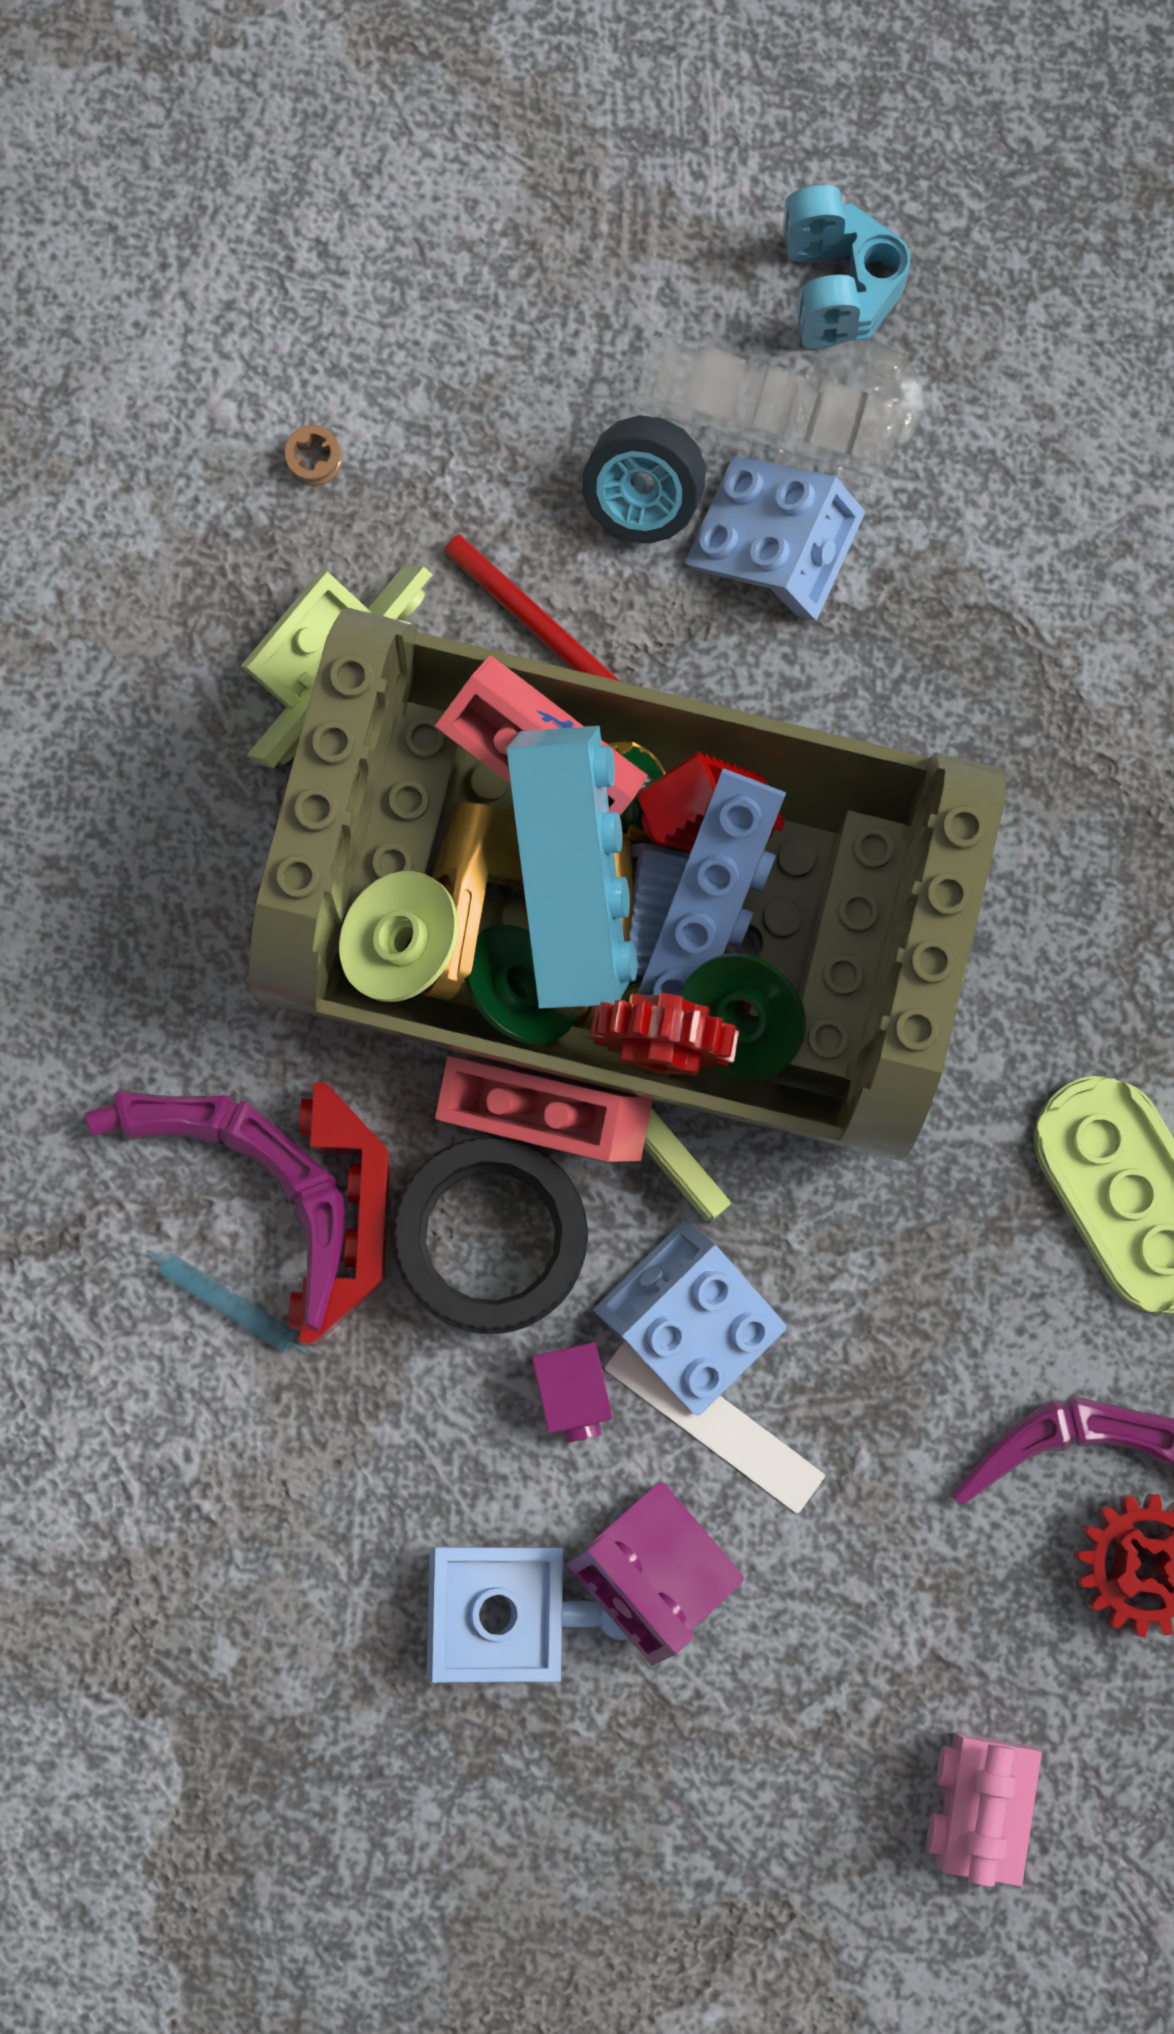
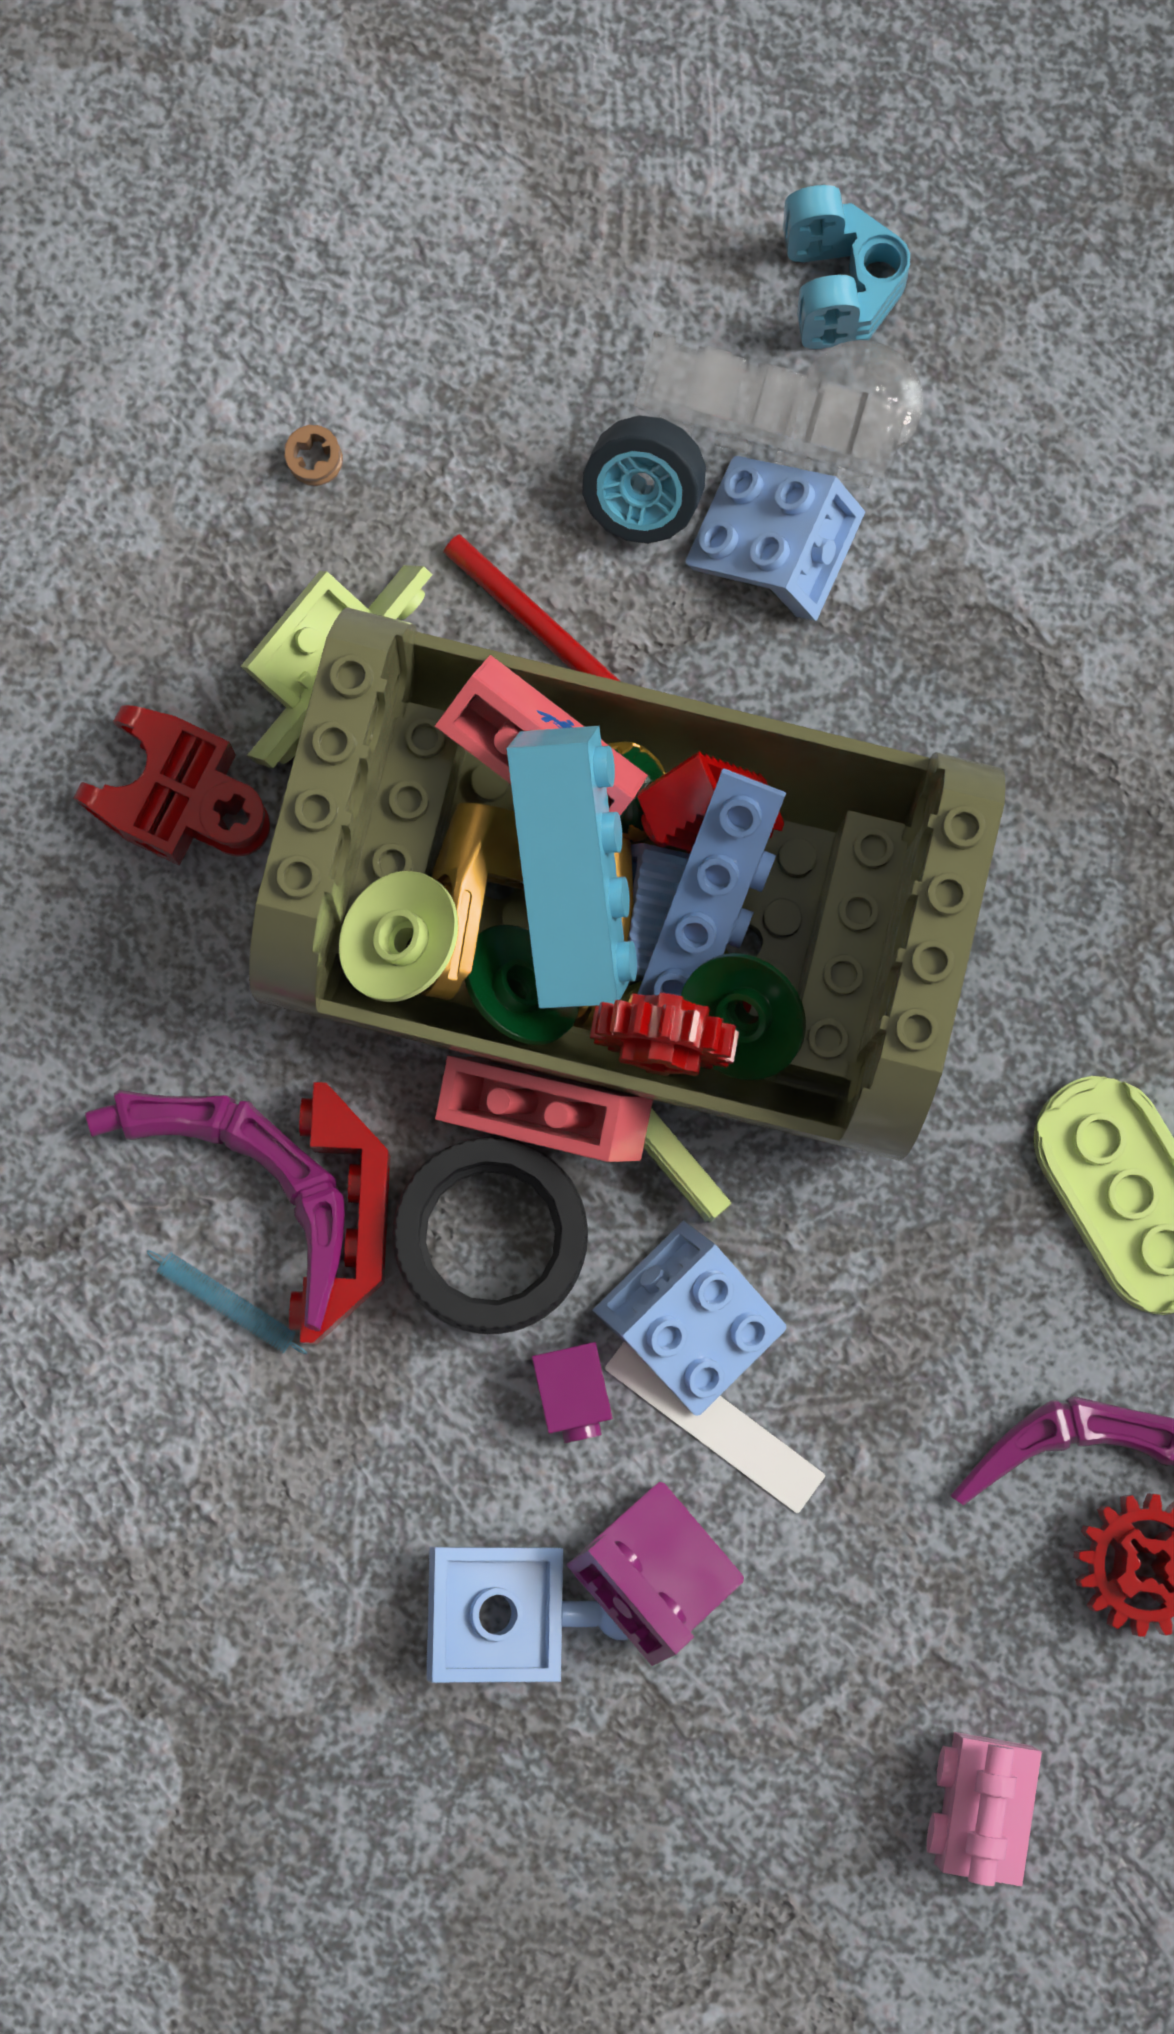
(179, 792): none -> red piece

